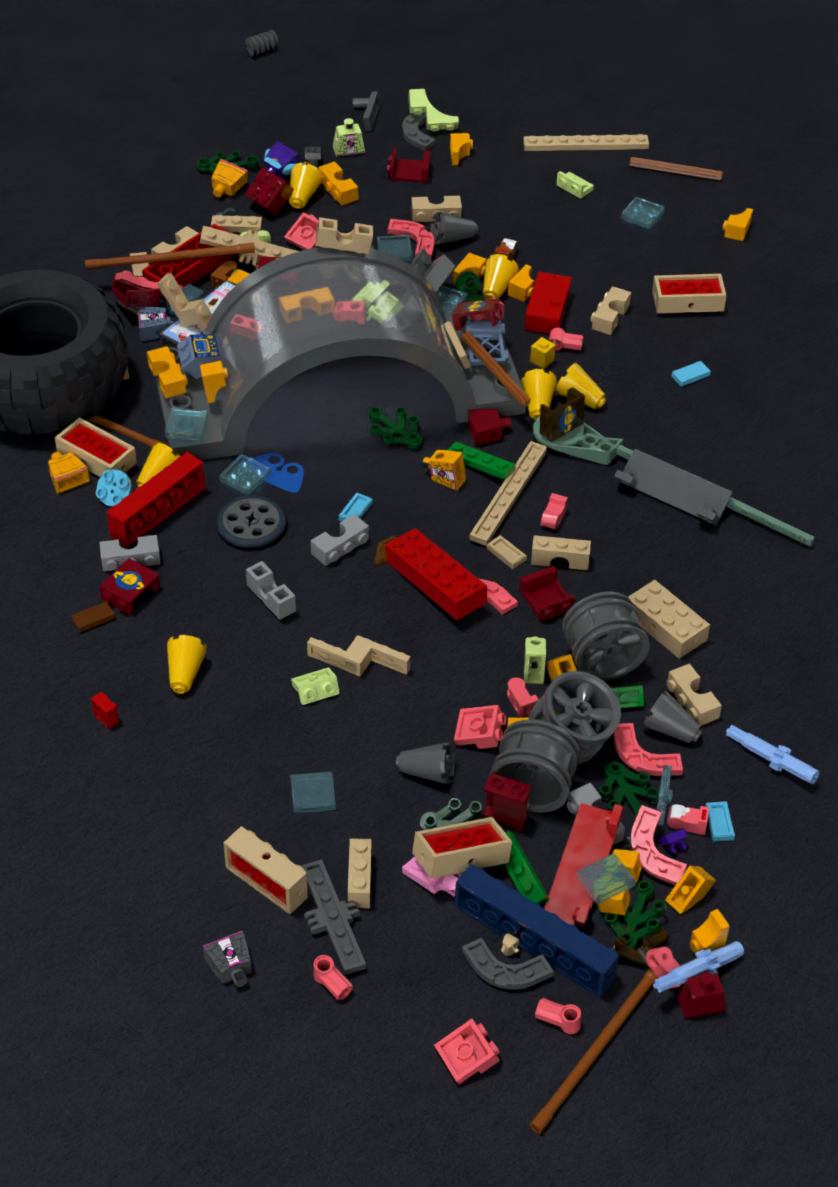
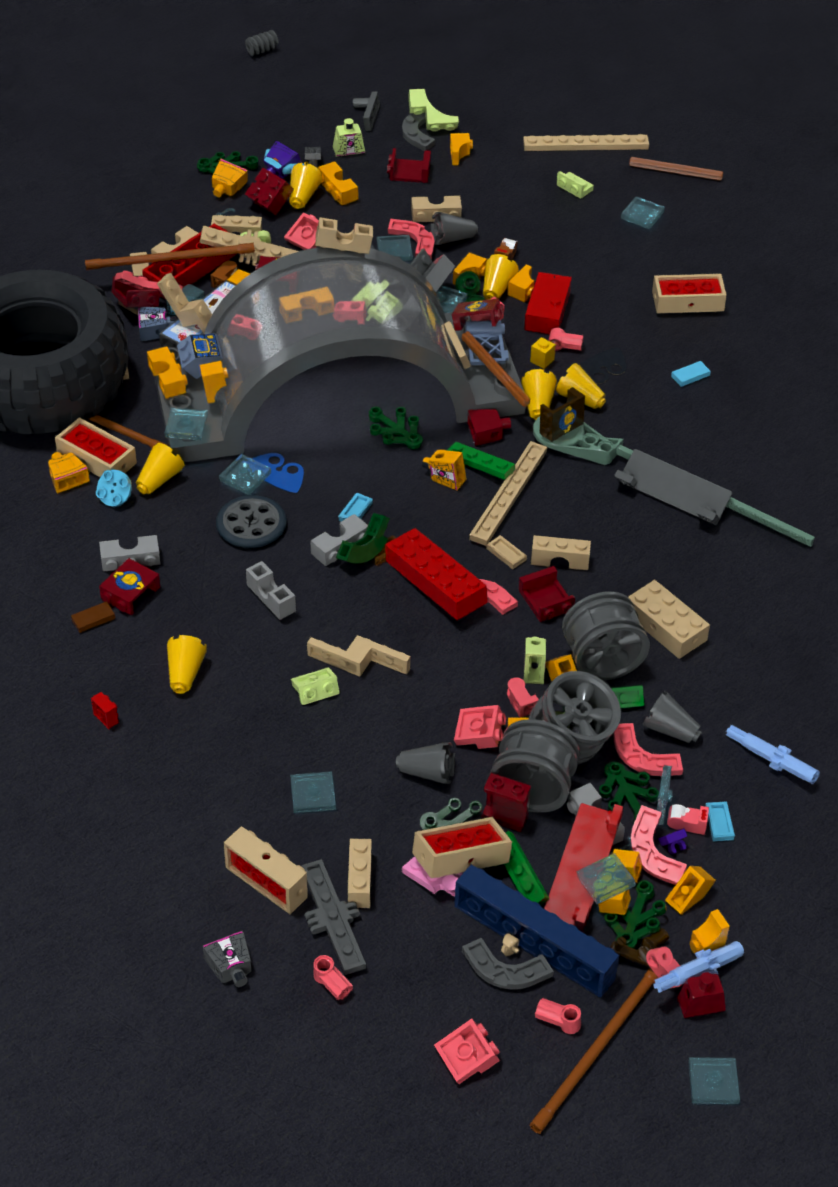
(156, 500): red brick -> none
(369, 545): none -> dark green arch
(555, 511): coral leg -> none
(606, 316): tan arch -> none
(700, 707): tan arch -> none
(714, 1080): none -> clear light blue plate
(738, 225): light orange arch -> none

